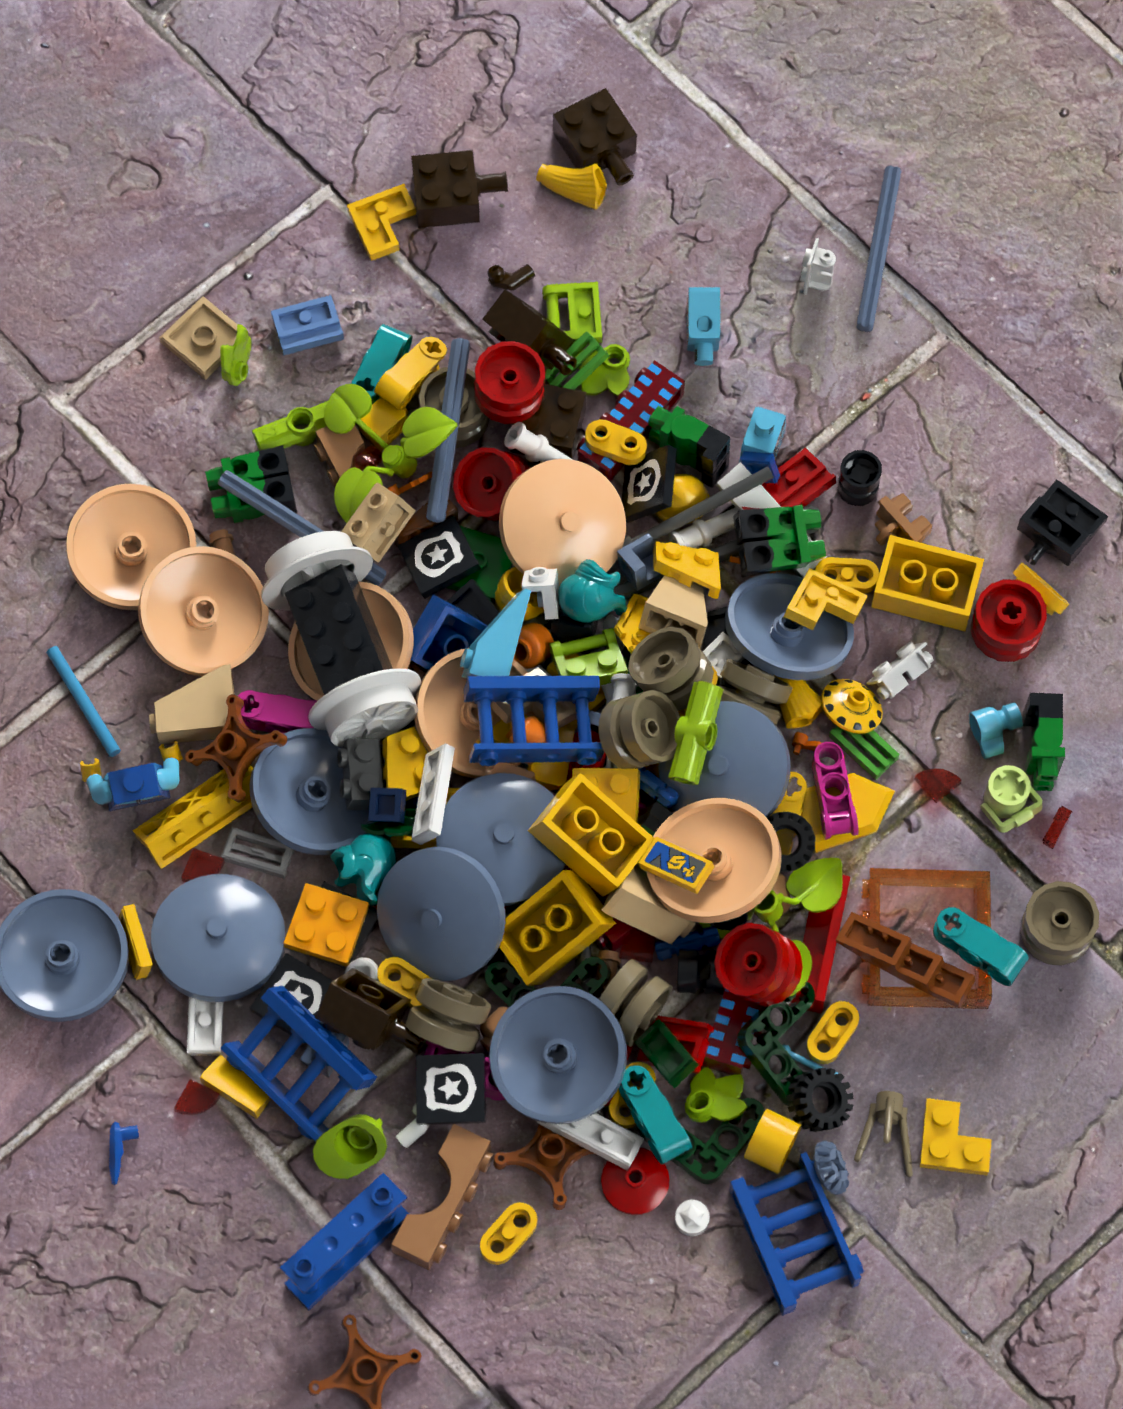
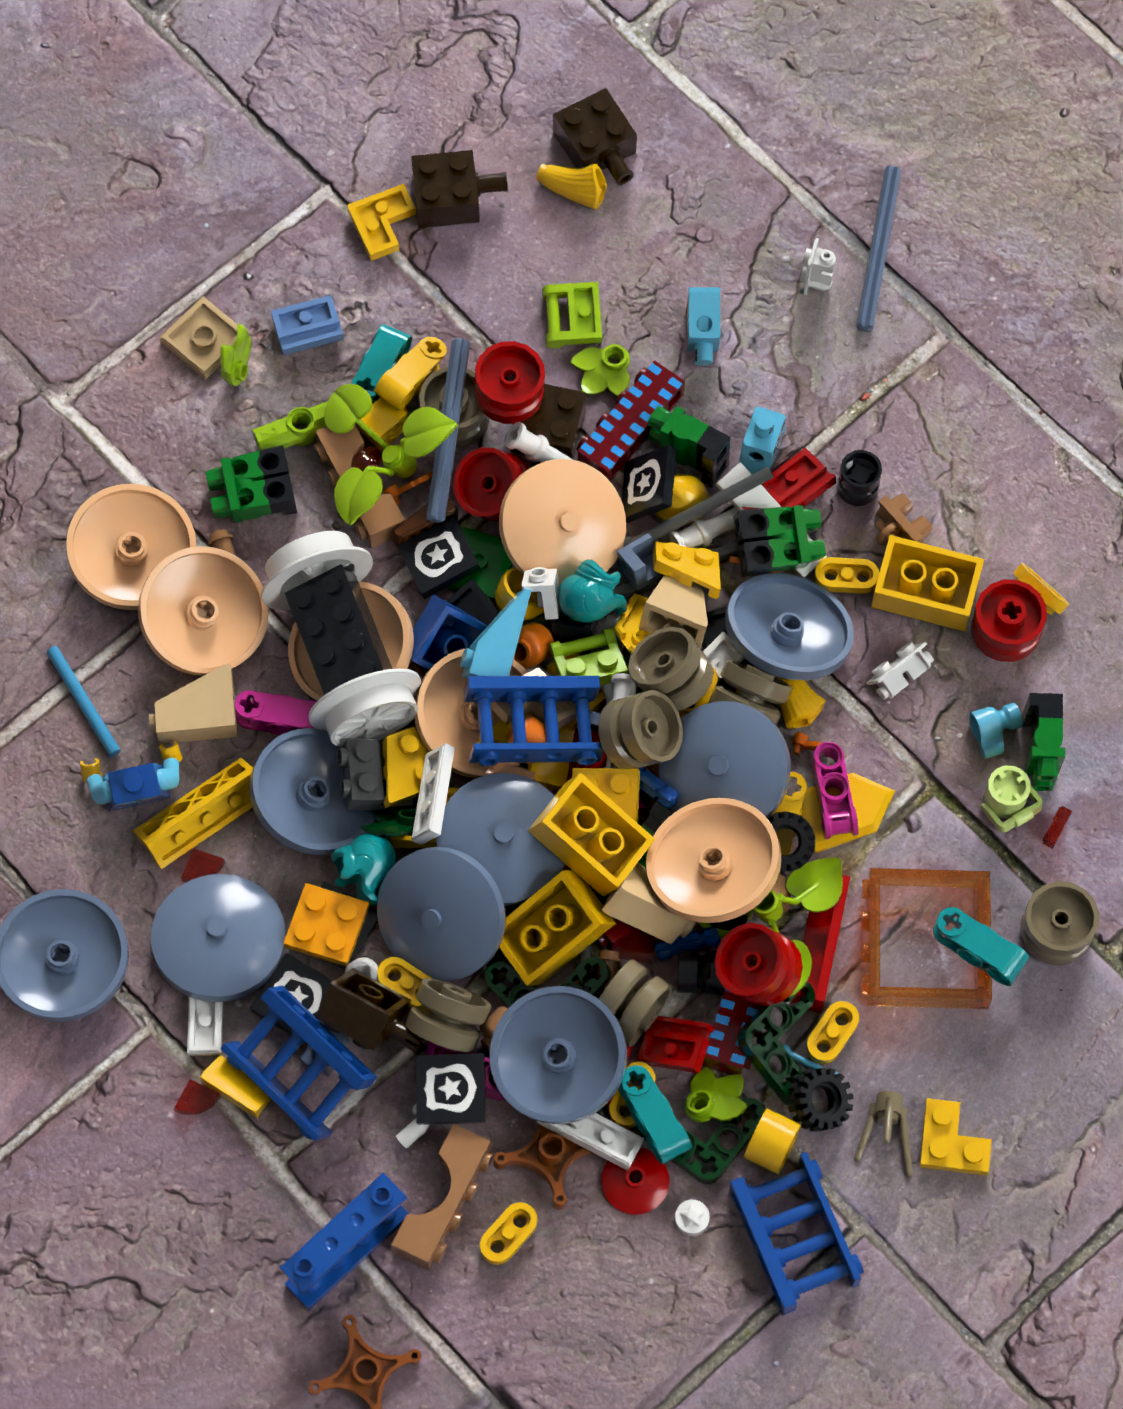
(117, 1135): blue bar -> none
(138, 951): yellow tile -> none
(235, 748): dark orange piece -> none
(253, 864): light grey tile -> none
(280, 514): sand blue axle -> none
(350, 1146): lime piece -> none
(378, 521): tan bracket -> none
(387, 805): dark blue tile -> none
(507, 280): dark brown arm -> none
(519, 322): dark brown brick -> none
(587, 370): bright green tile -> none
(614, 442): yellow plate -> none
(666, 1053): dark green tile -> none
(676, 865): tile -> none
(695, 733): lime piece -> none
(757, 461): blue tile -> none
(821, 594): yellow plate -> none
(831, 1167): sand blue gear -> none
(851, 706): yellow dish -> none
(857, 756): bright green tile -> none
(905, 960): dark orange slope -> none
(937, 782): clear red tile -> none
(1060, 524): black plate -> none

